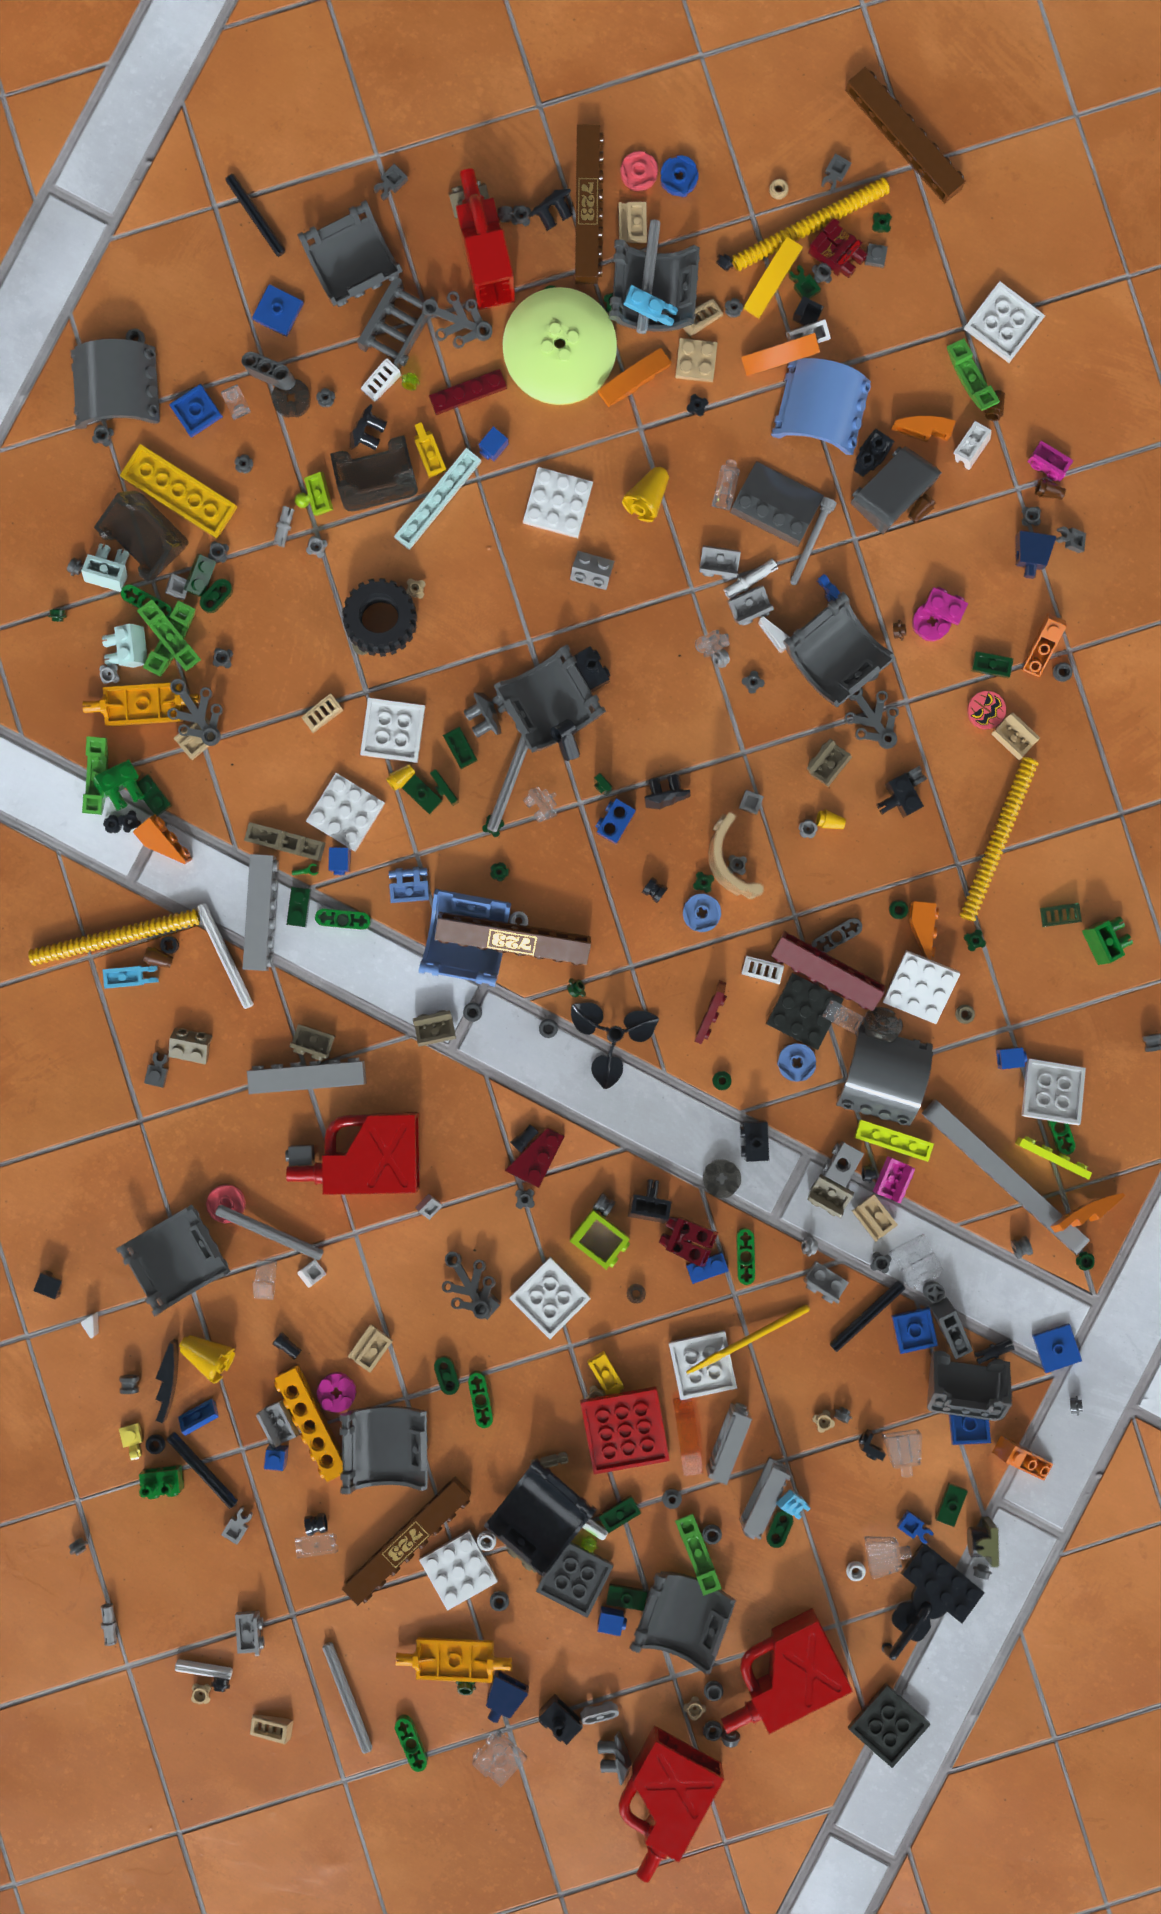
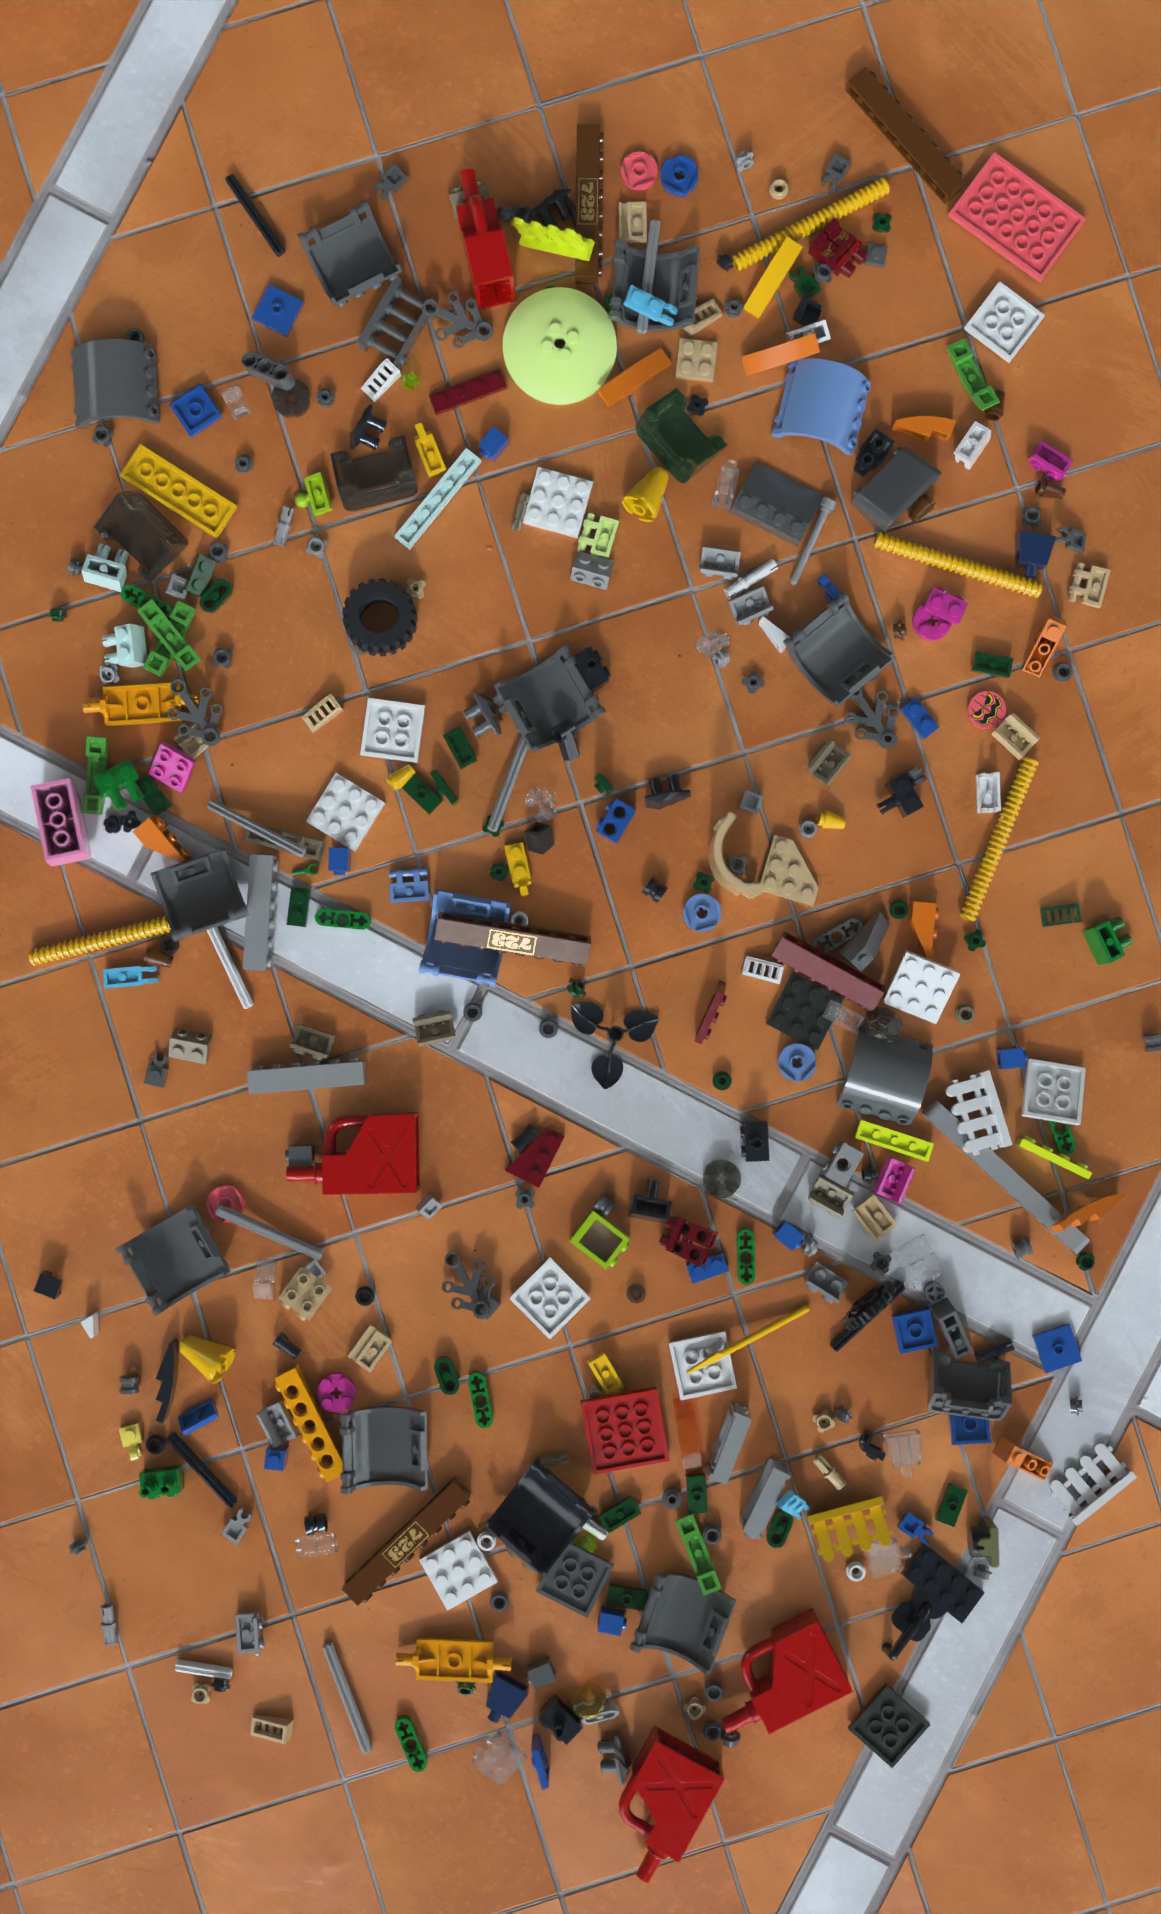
(61, 822): none -> bright pink brick
(172, 767): none -> dark pink plate
(199, 894): none -> dark grey hinge
(256, 828): none -> light grey axle
(304, 1294): none -> tan bracket
(365, 1302): none -> black plate
(518, 867): none -> yellow hinge
(520, 512): none -> dark tan axle
(539, 838): none -> black panel
(540, 1761): none -> blue plate
(541, 1673): none -> dark grey brick
(553, 240): none -> neon yellow fence
(588, 1700): none -> clear yellow piece
(603, 538): none -> yellowish green plate
(676, 437): none -> clear green windscreen
(696, 1493): none -> dark green plate
(744, 160): none -> light grey plate
(787, 873): none -> tan plate
(788, 1235): none -> blue brick
(829, 1472): none -> tan axle
(858, 1520): none -> yellow fence
(865, 943): none -> dark grey slope
(869, 1305): none -> black gear
(919, 718): none -> blue plate
(959, 565): none -> yellow piece
(988, 792): none -> white hinge
(988, 1101): none -> white fence
(1017, 217): none -> coral plate
(1093, 1500): none -> white fence
(1095, 585): none -> tan plate

